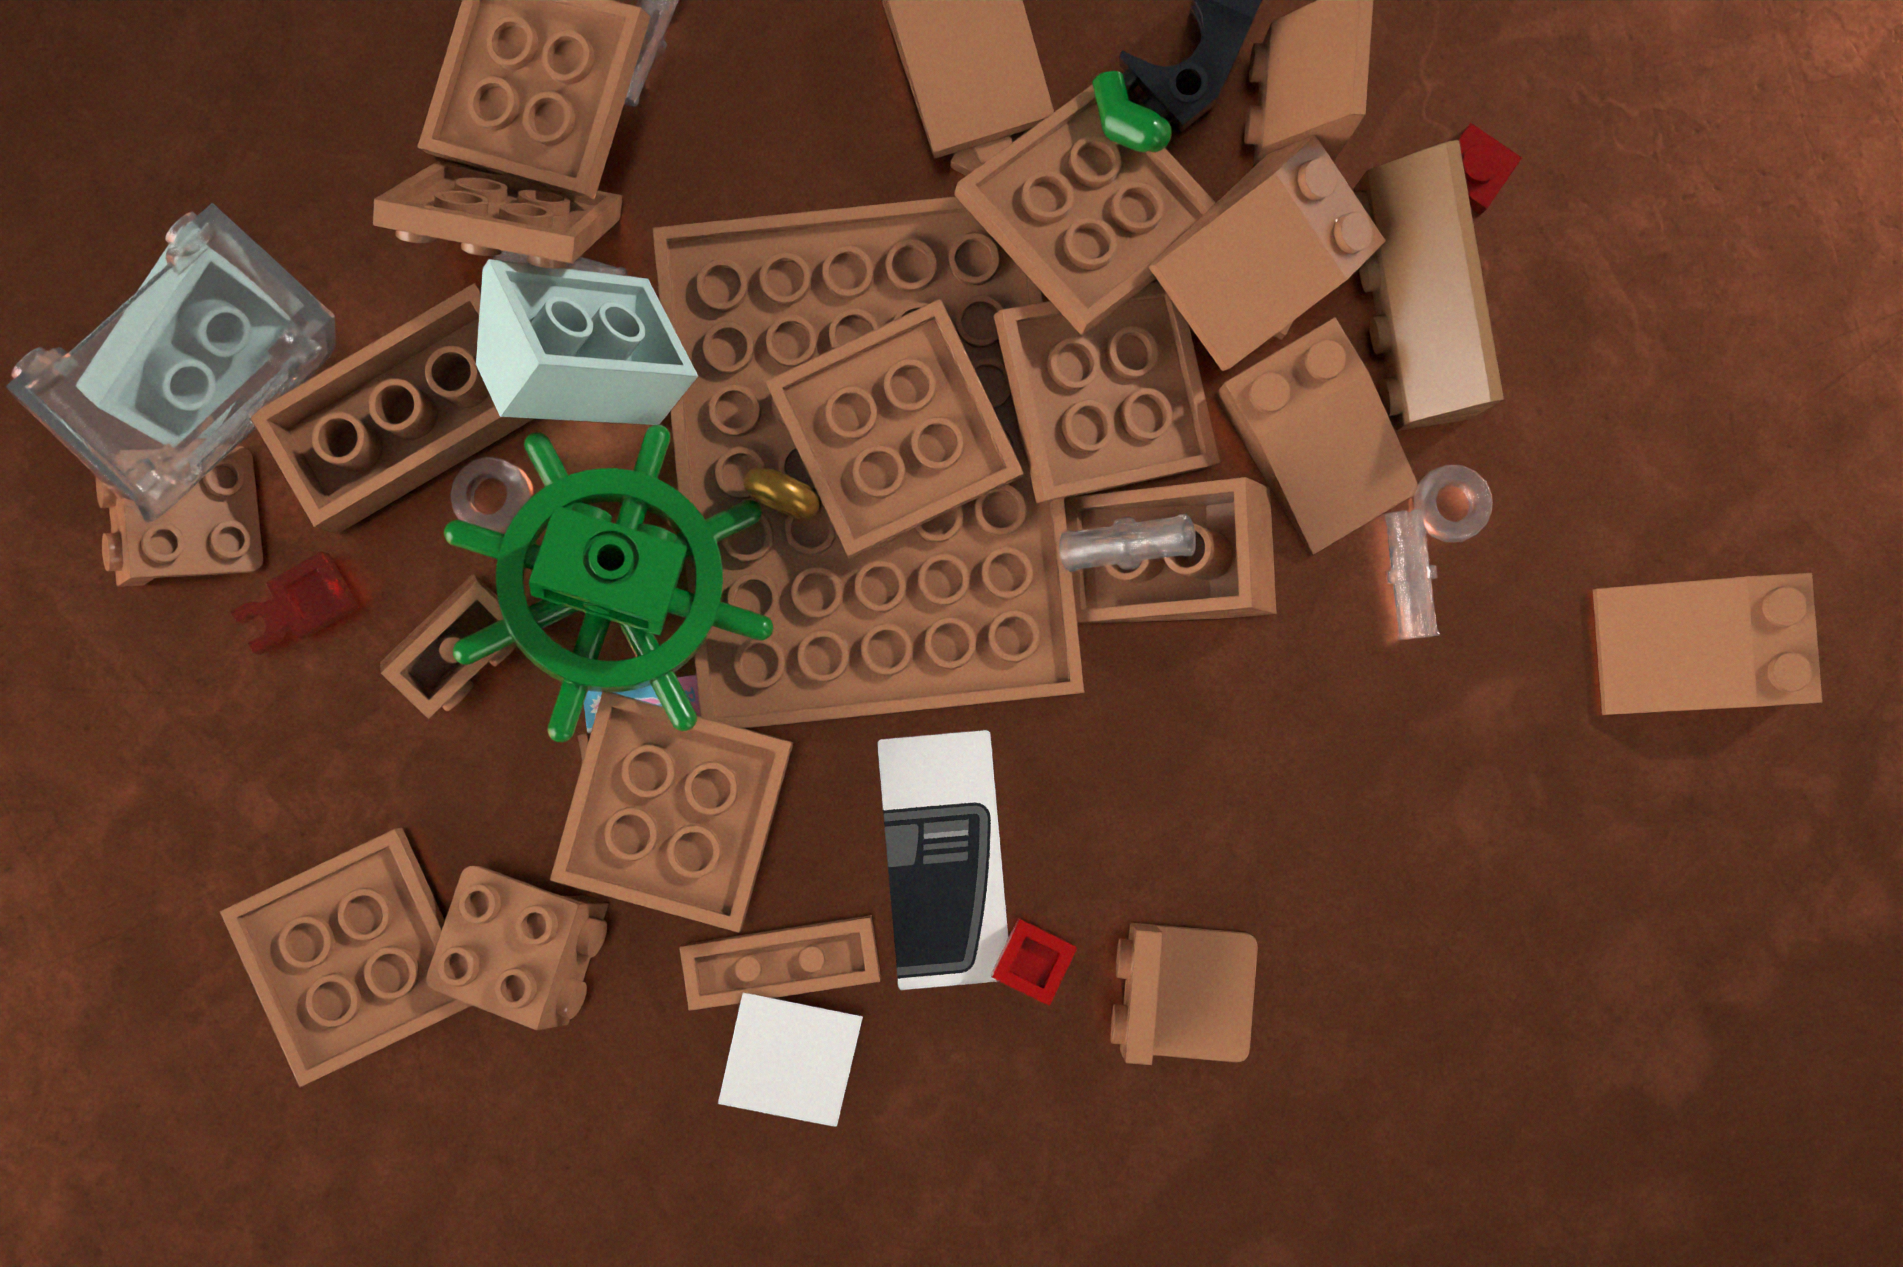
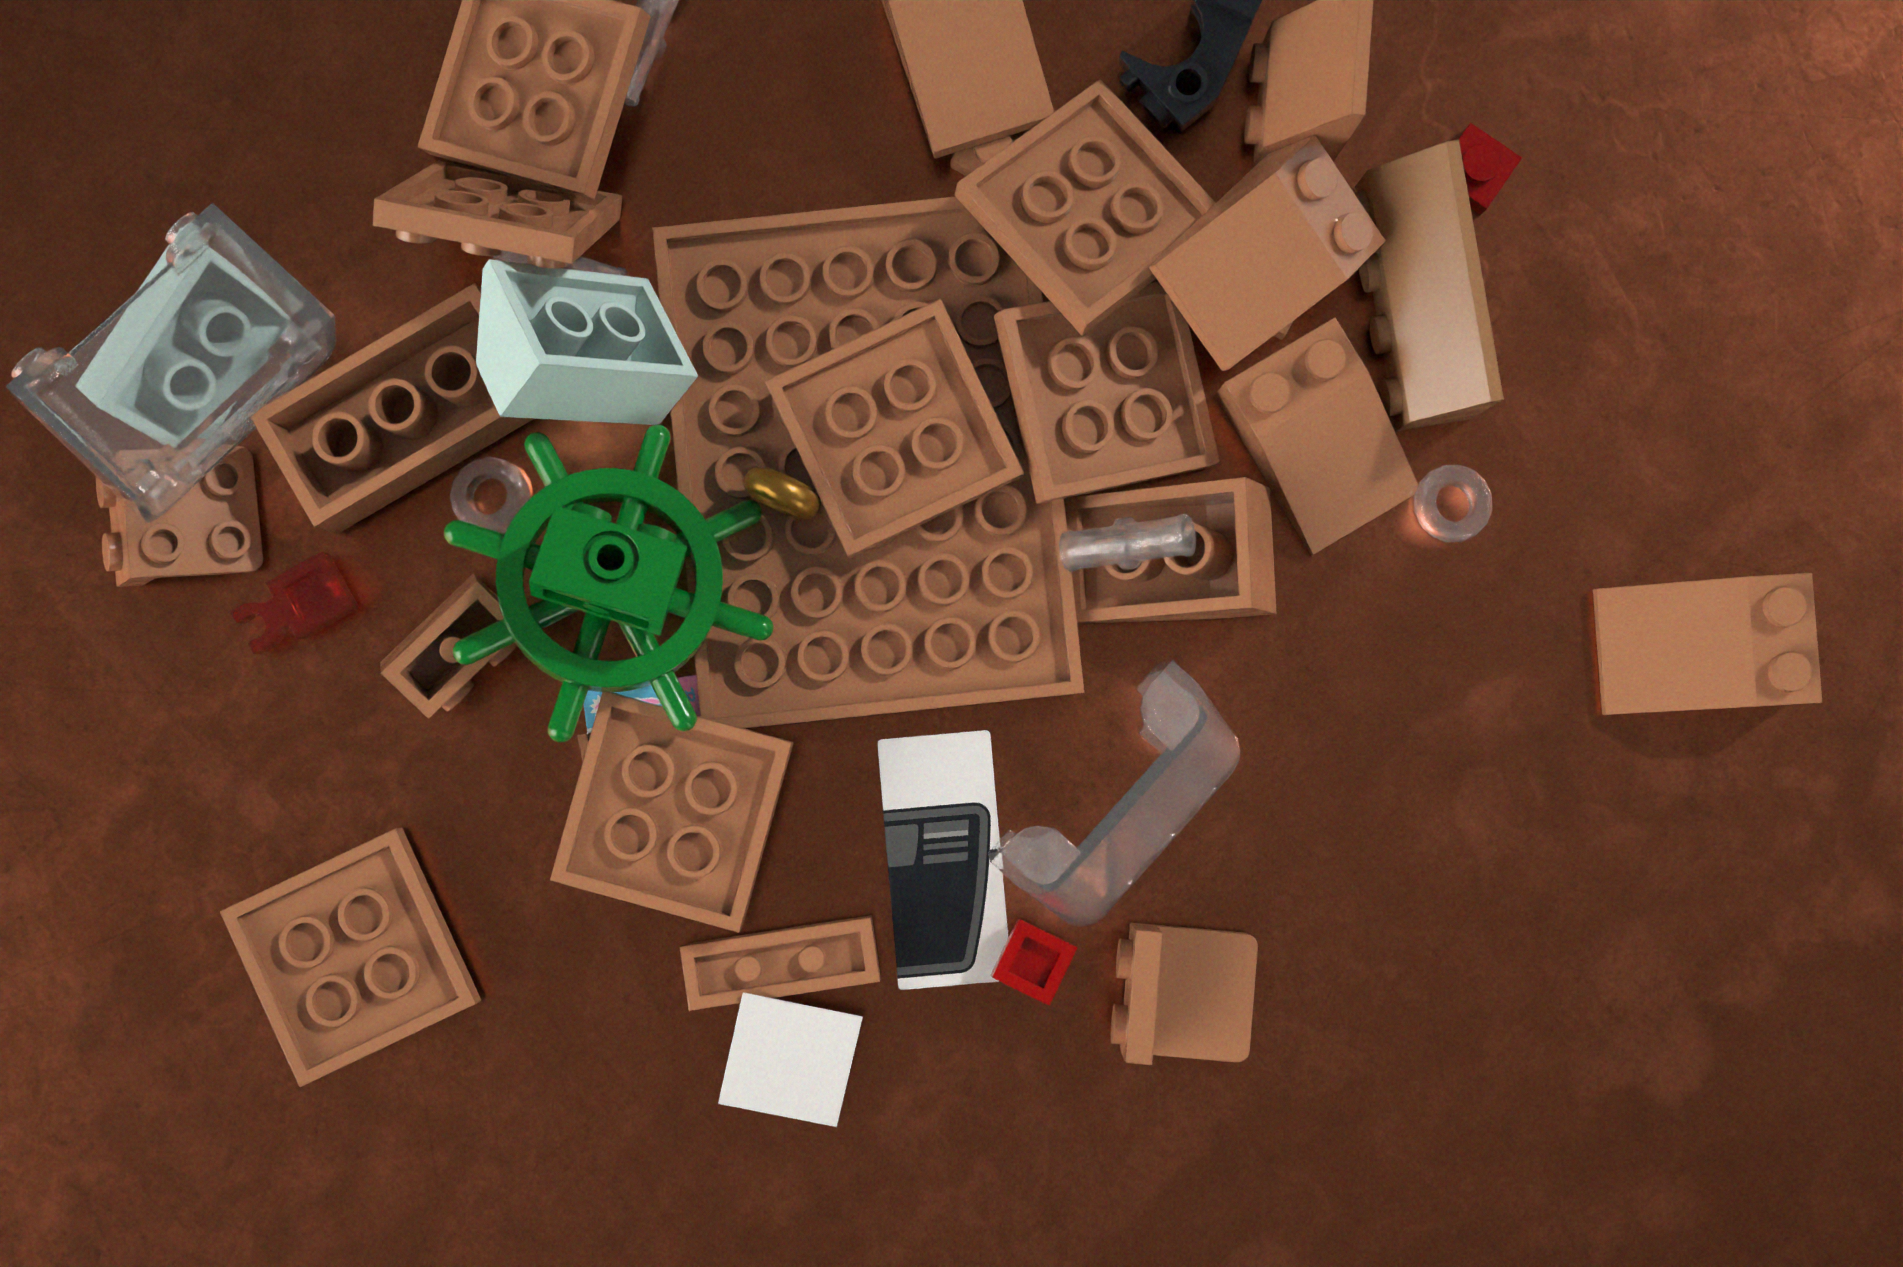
(517, 948): nougat bracket -> none
(1127, 121): green arm -> none
(1193, 764): none -> clear windscreen
(1411, 574): clear pin -> none

